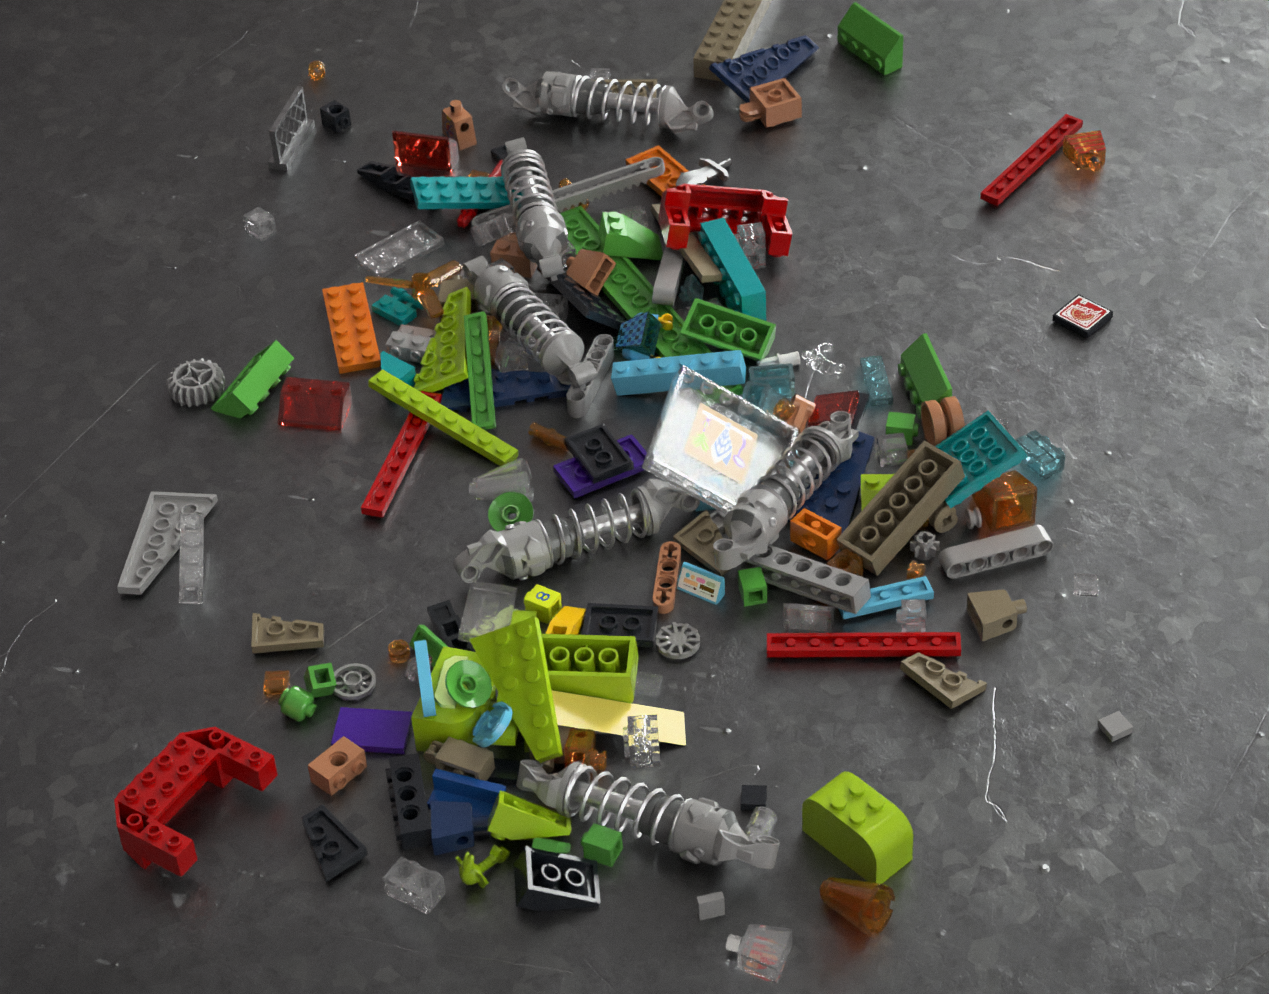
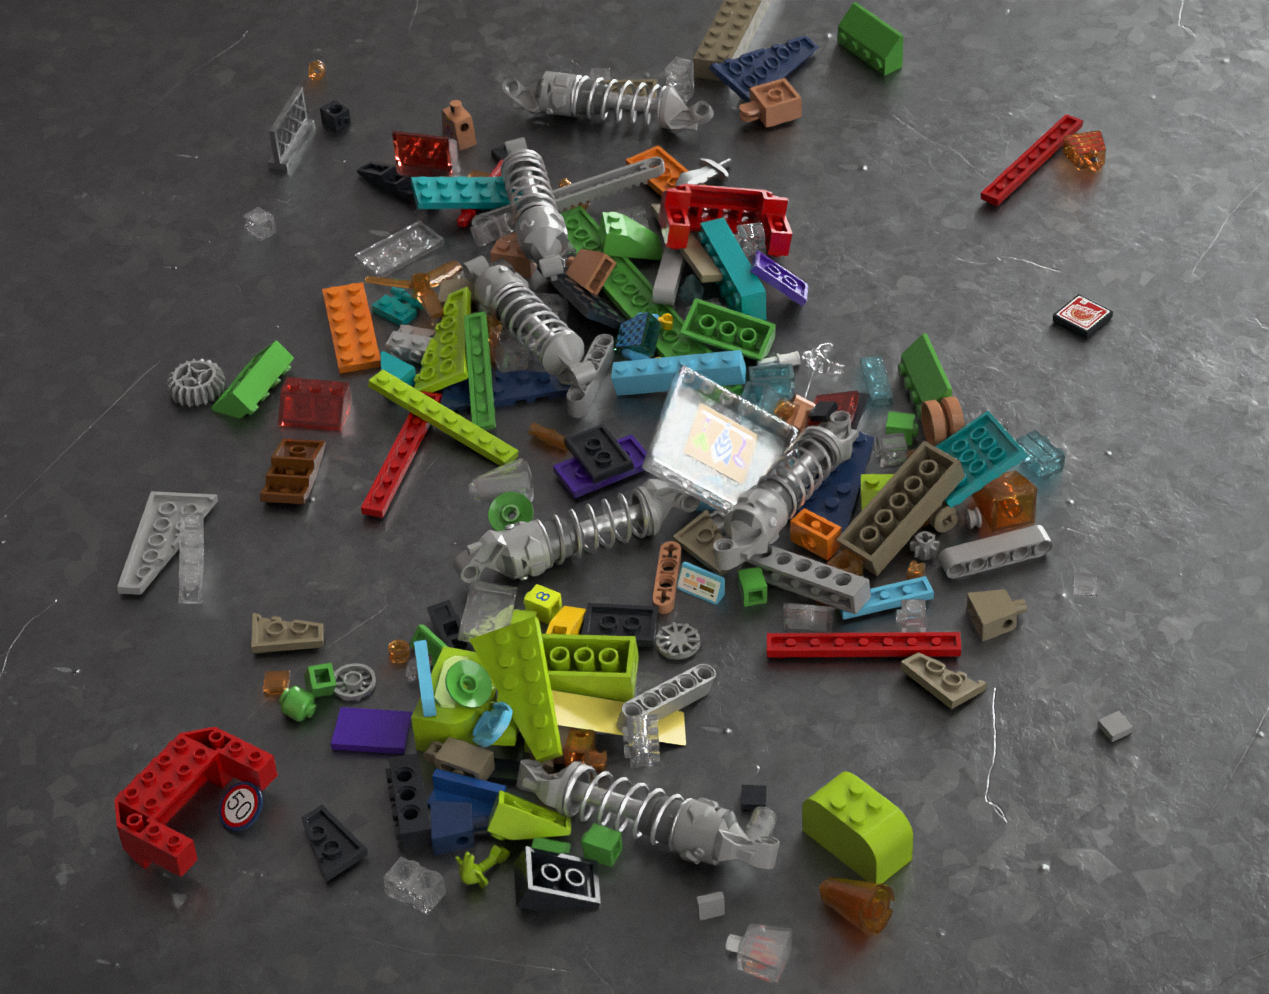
(240, 806): none -> piece
(292, 471): none -> reddish brown slope
(337, 766): nougat brick -> none
(670, 695): none -> light grey beam
(681, 76): none -> clear brick
(779, 278): none -> dark purple tile
(822, 411): none -> black tile

